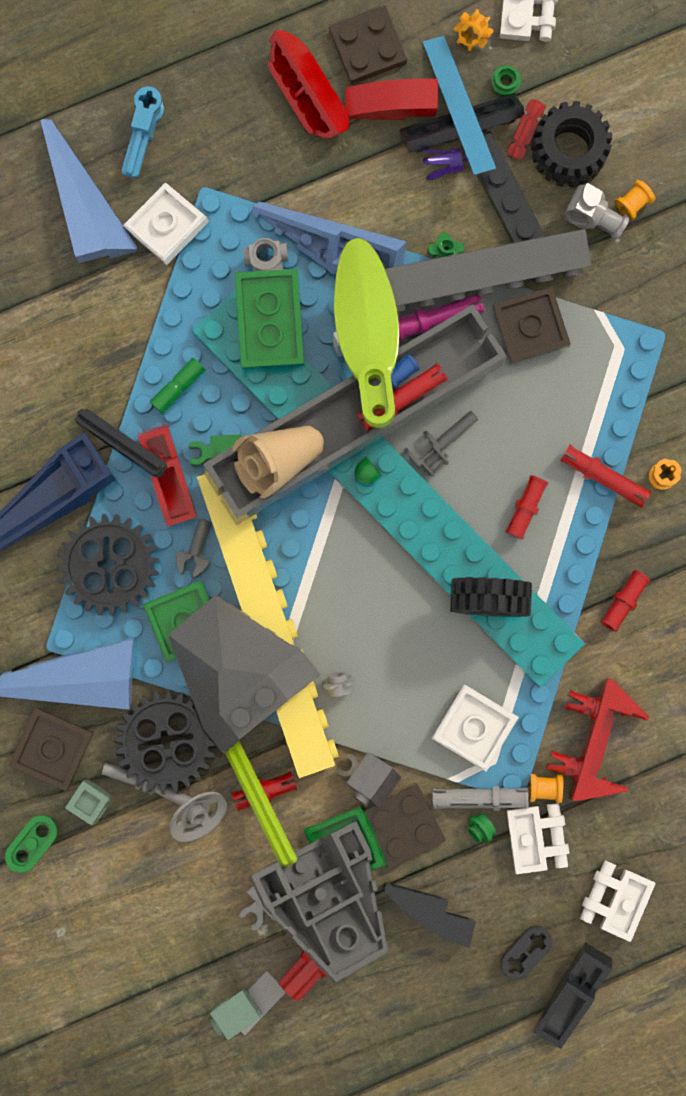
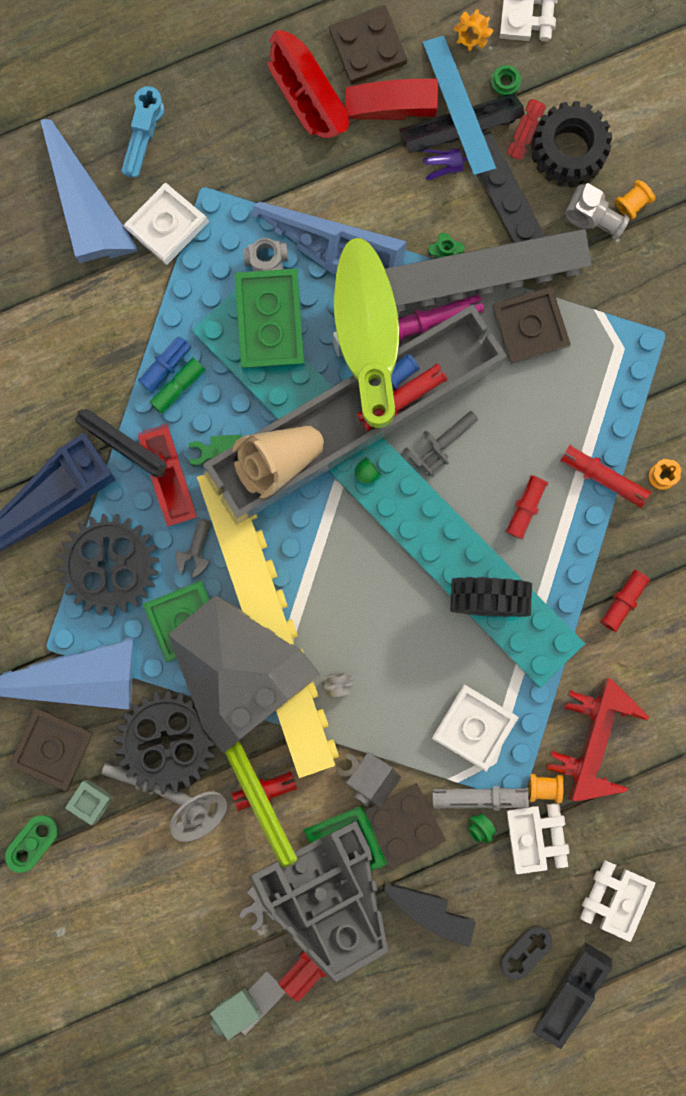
(164, 364): none -> blue axle

